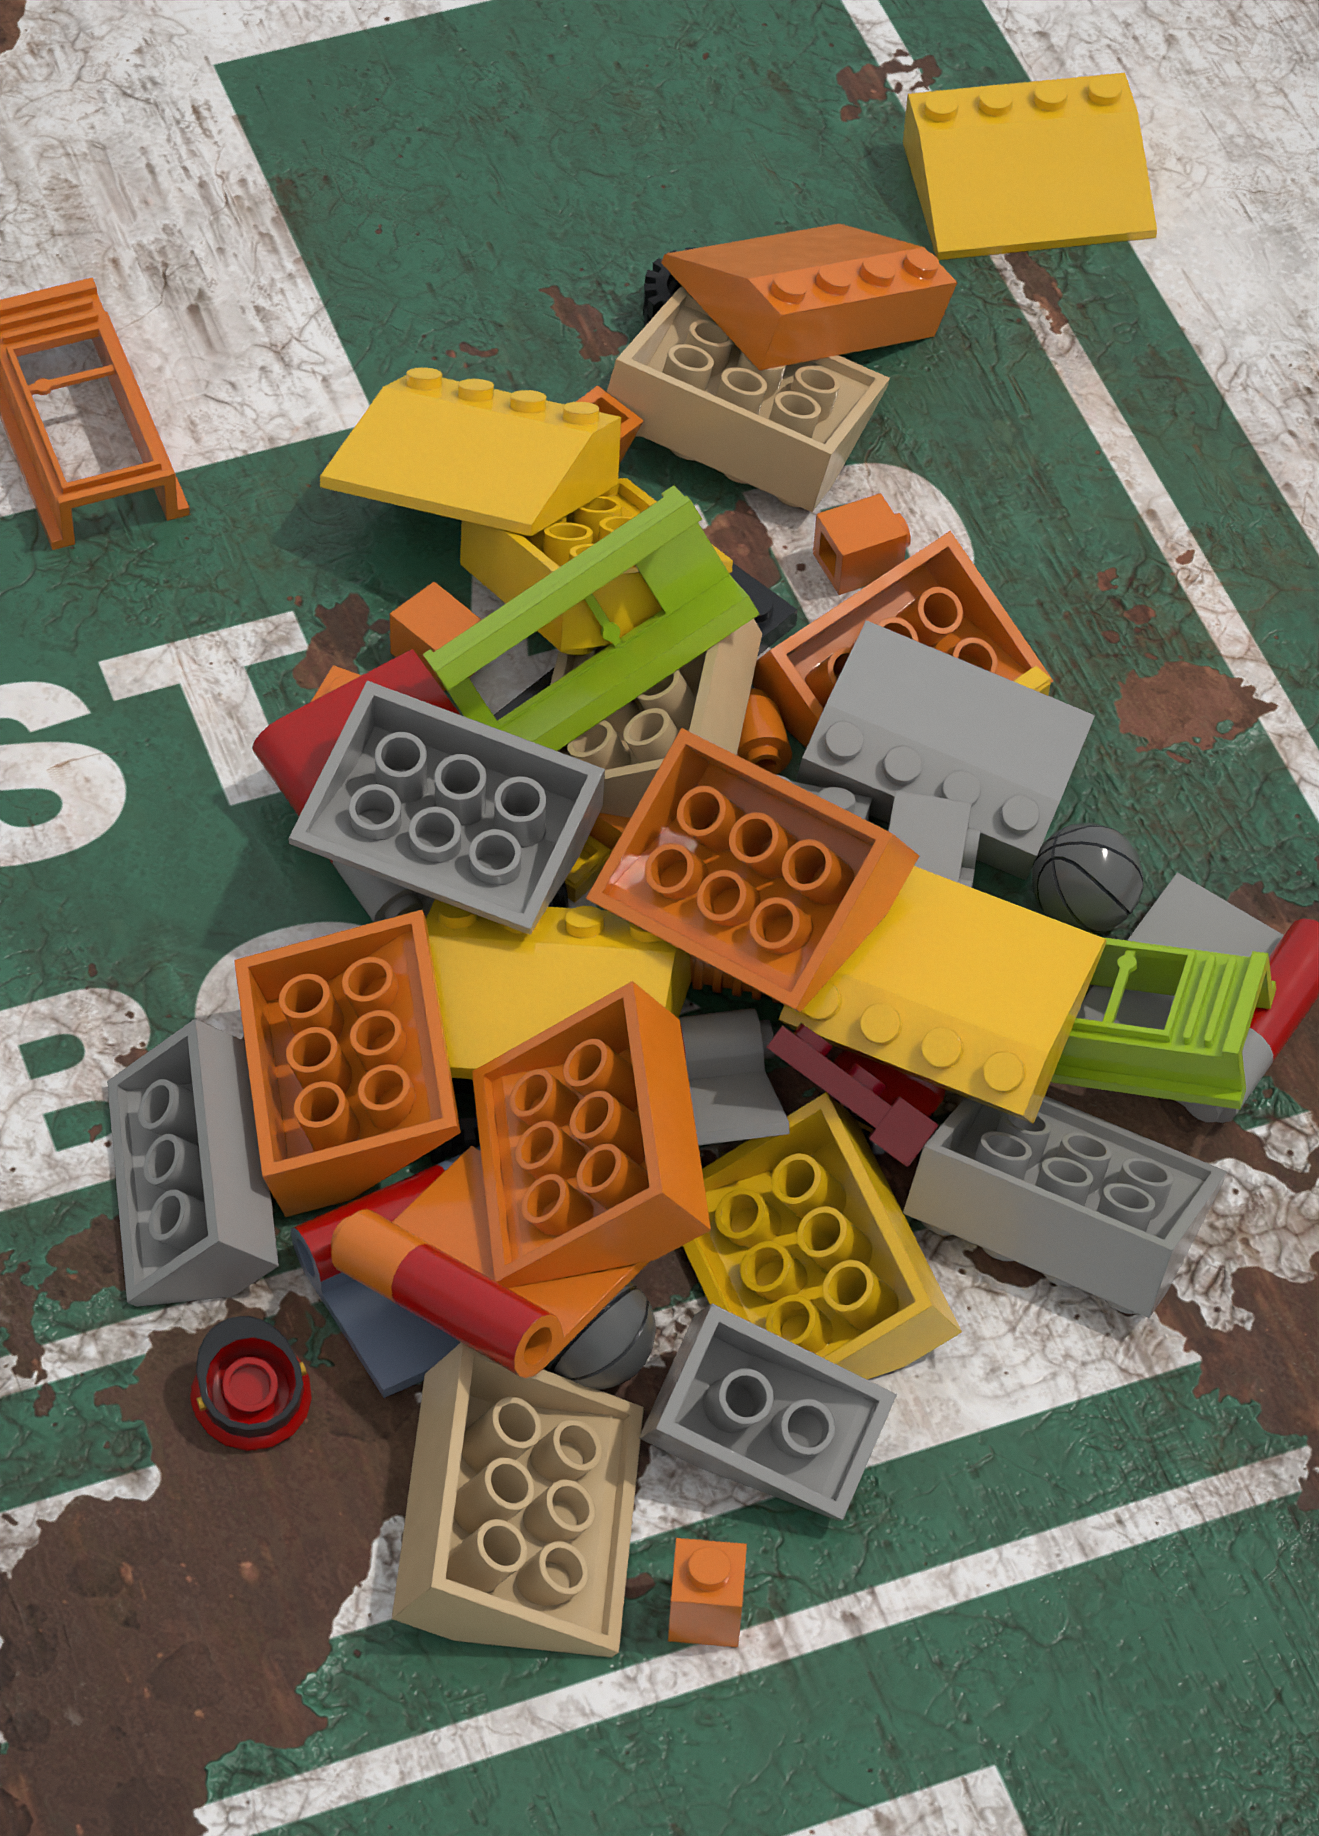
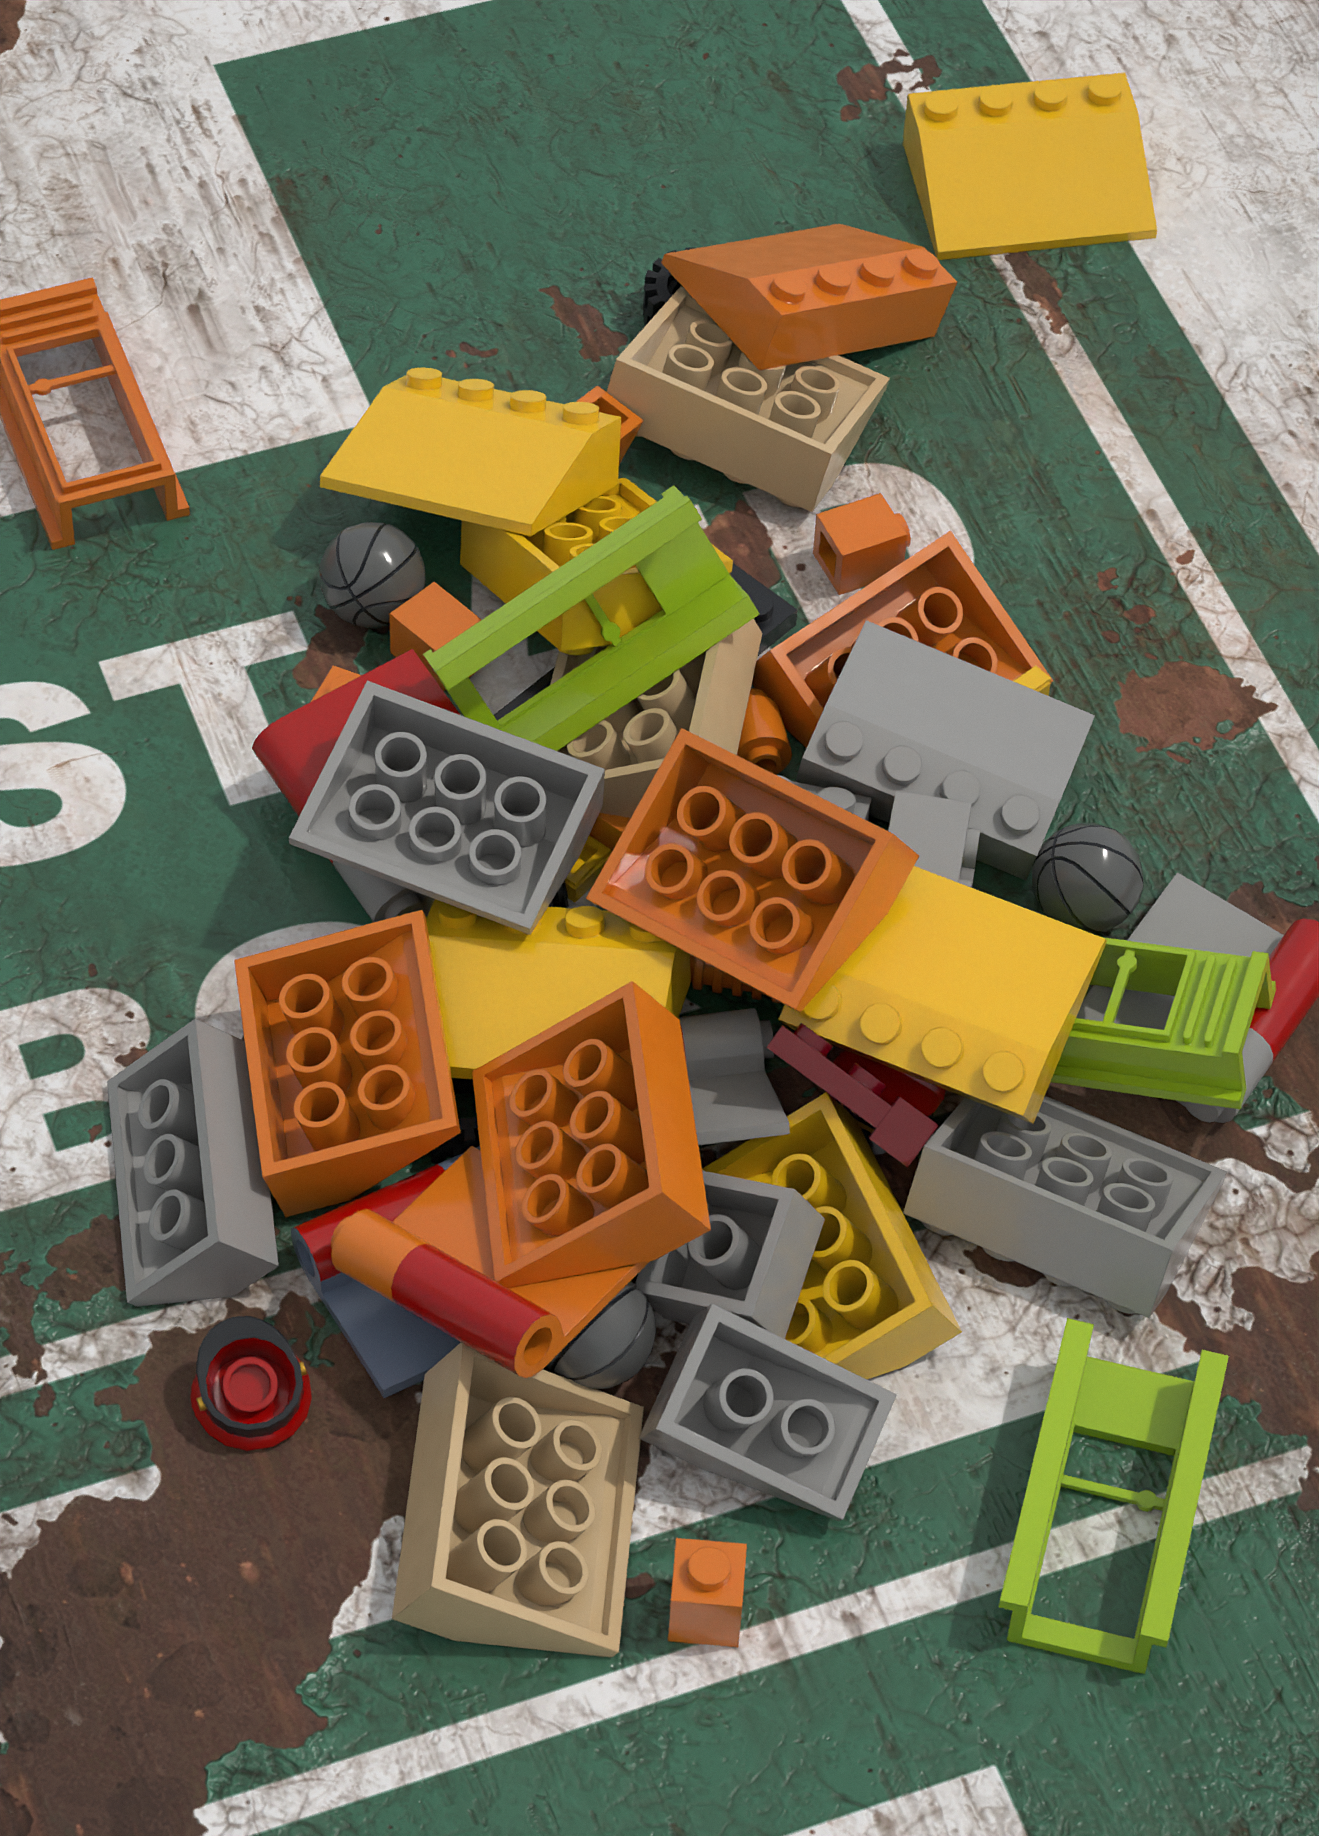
(370, 573): none -> dark grey piece
(748, 1260): none -> light grey brick
(1133, 1410): none -> lime piece

